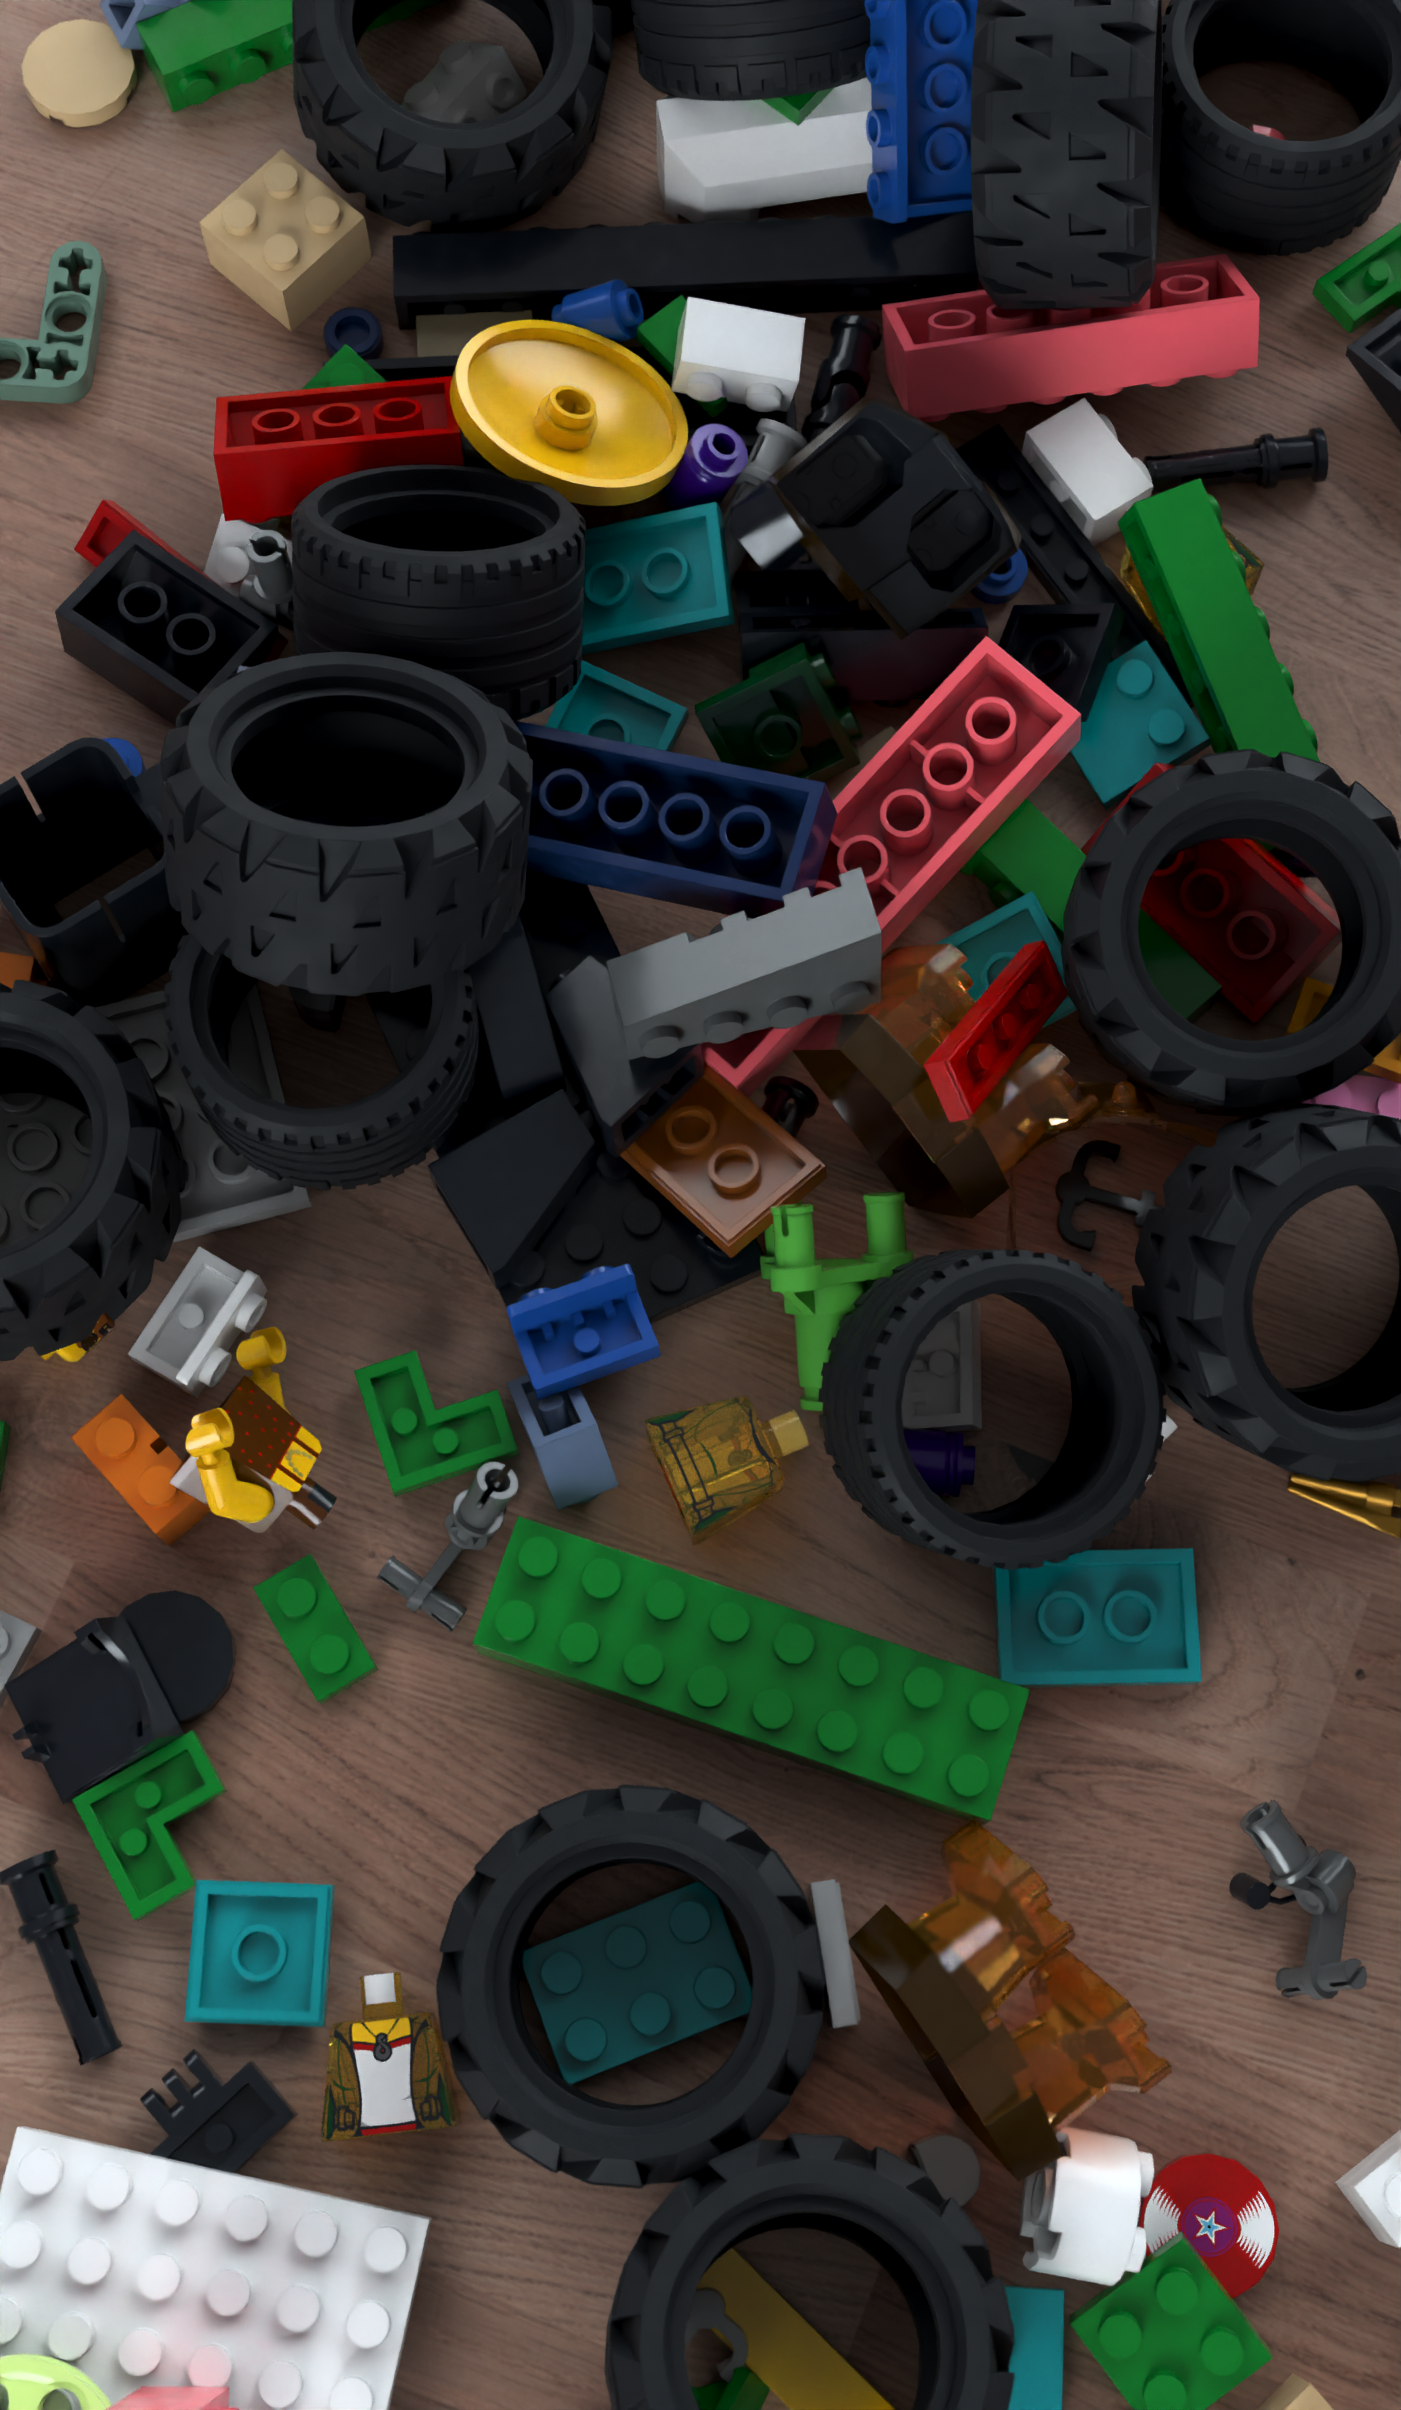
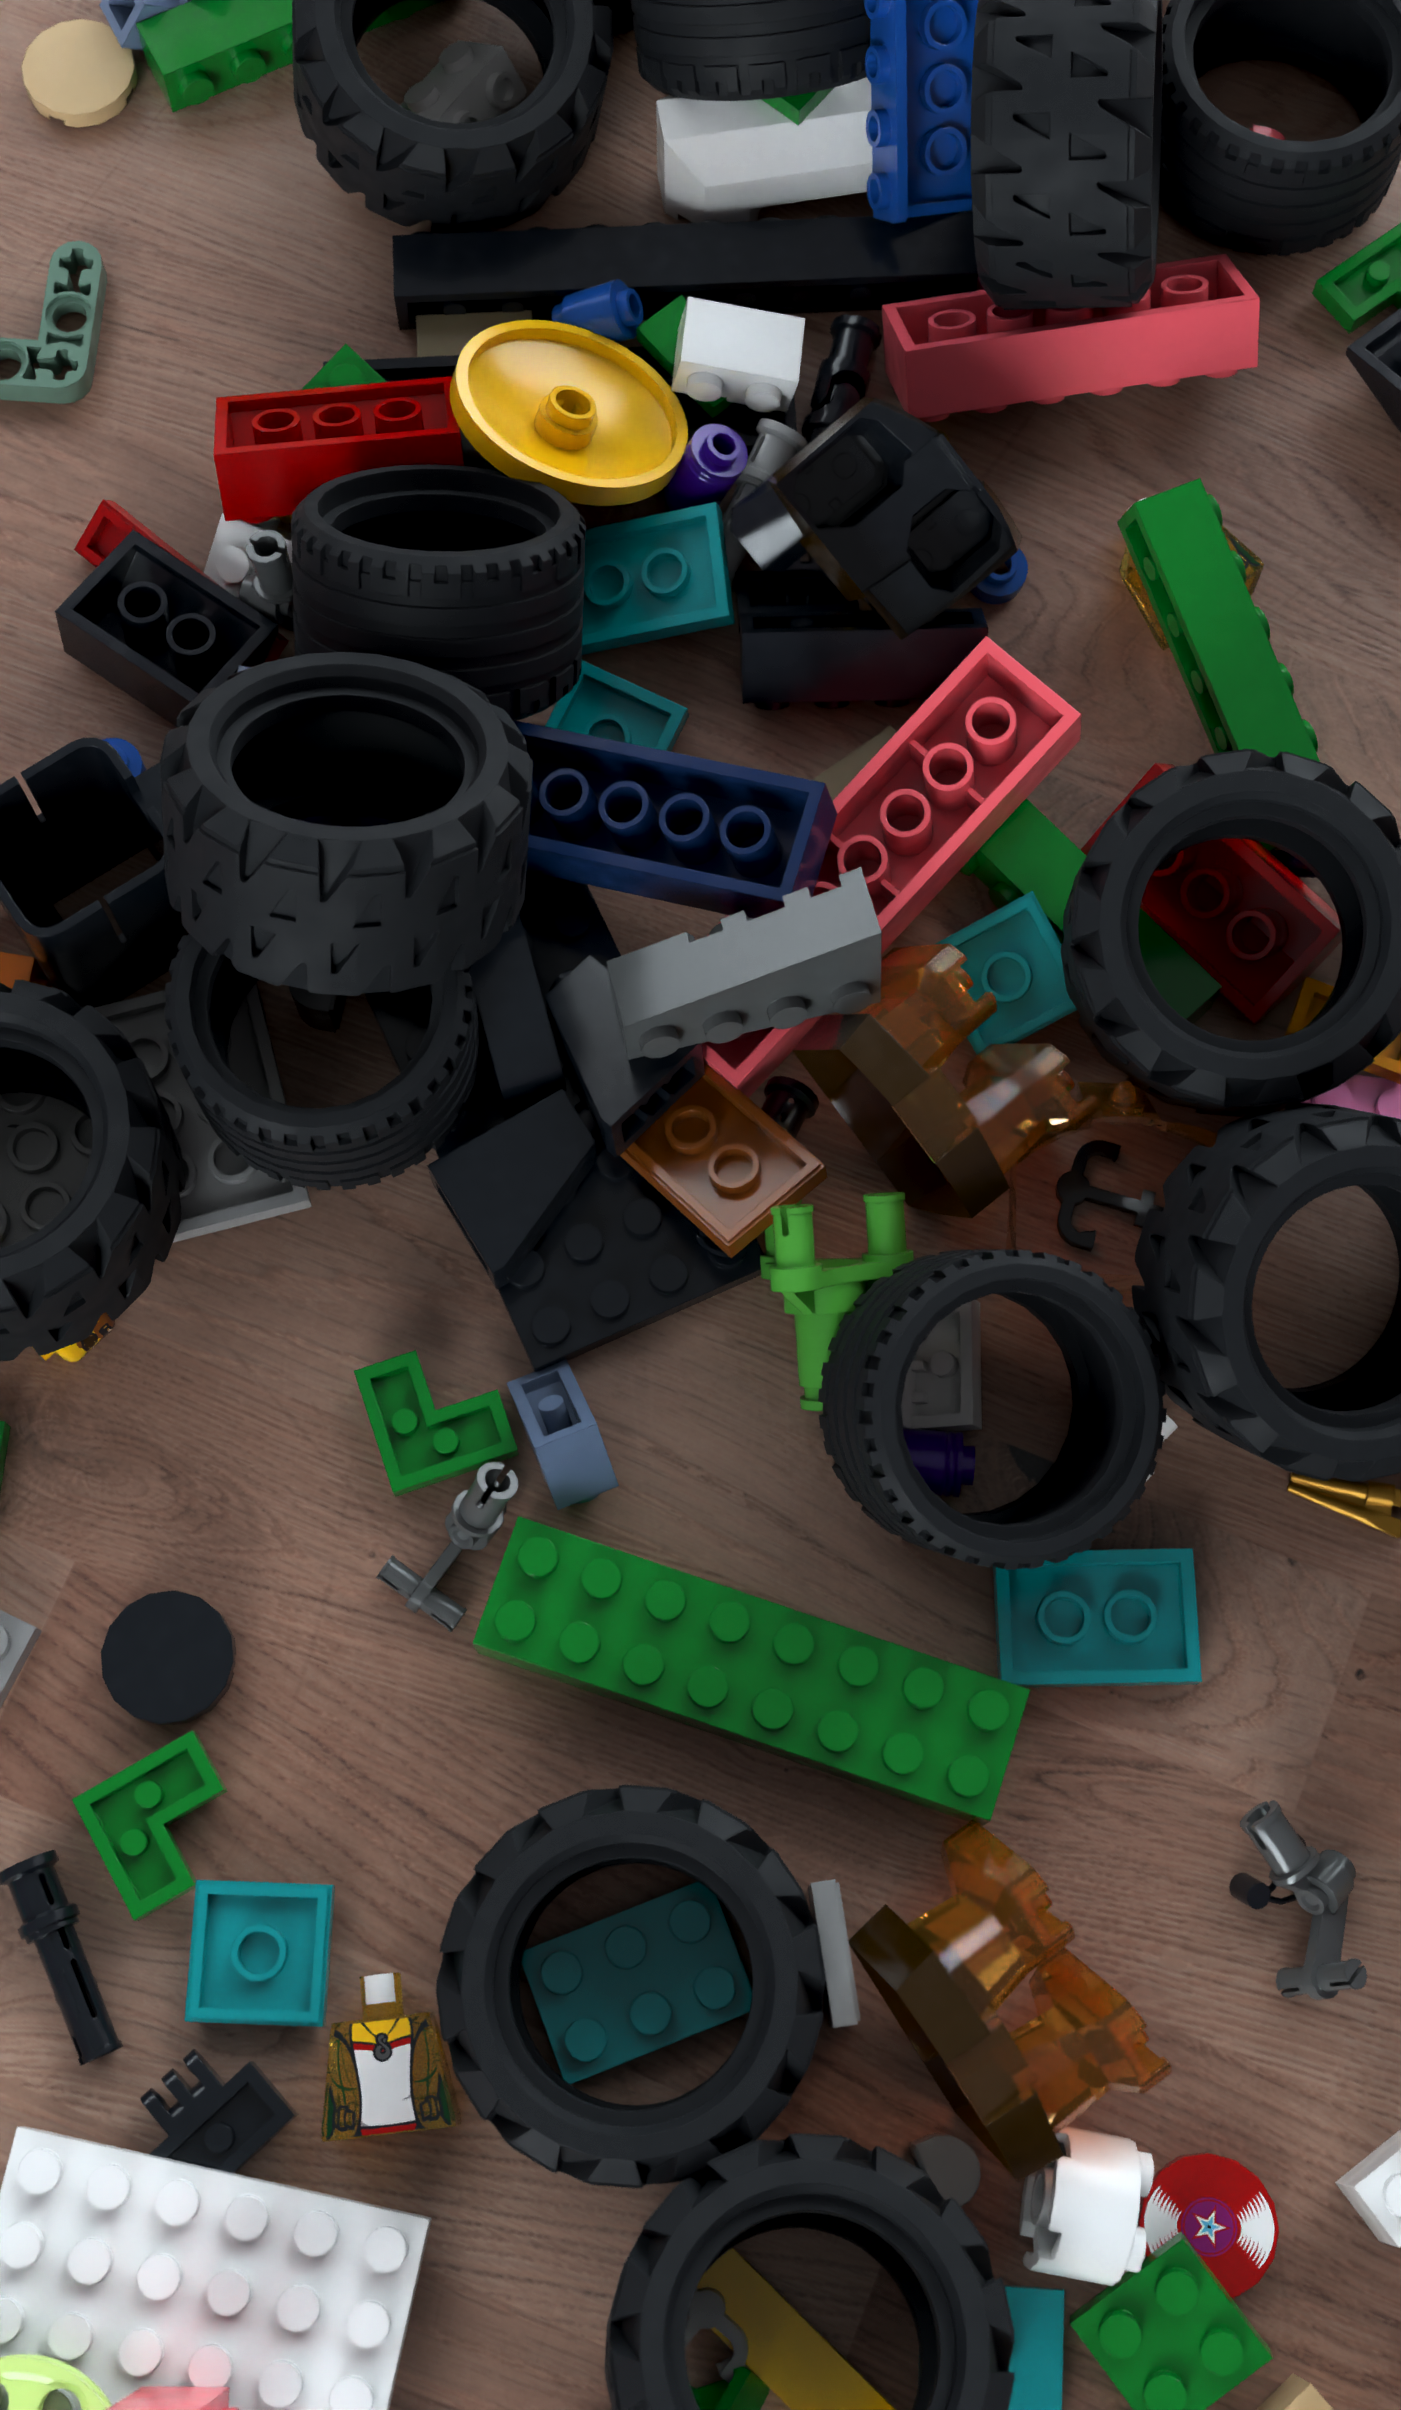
(92, 1708): black piece -> none
(124, 1452): orange piece -> none
(200, 1322): white bracket -> none
(250, 1452): torso -> none
(286, 240): tan brick -> none
(315, 1628): green plate -> none
(355, 328): dark blue tile -> none
(582, 1330): blue bracket -> none
(721, 1460): clear yellow torso -> none
(784, 719): dark green plate -> none
(995, 1031): red tile -> none
(1057, 547): black tile -> none
(1065, 646): black plate -> none
(1087, 468): white brick -> none
(1134, 724): teal plate -> none
(1263, 462): black pin -> none

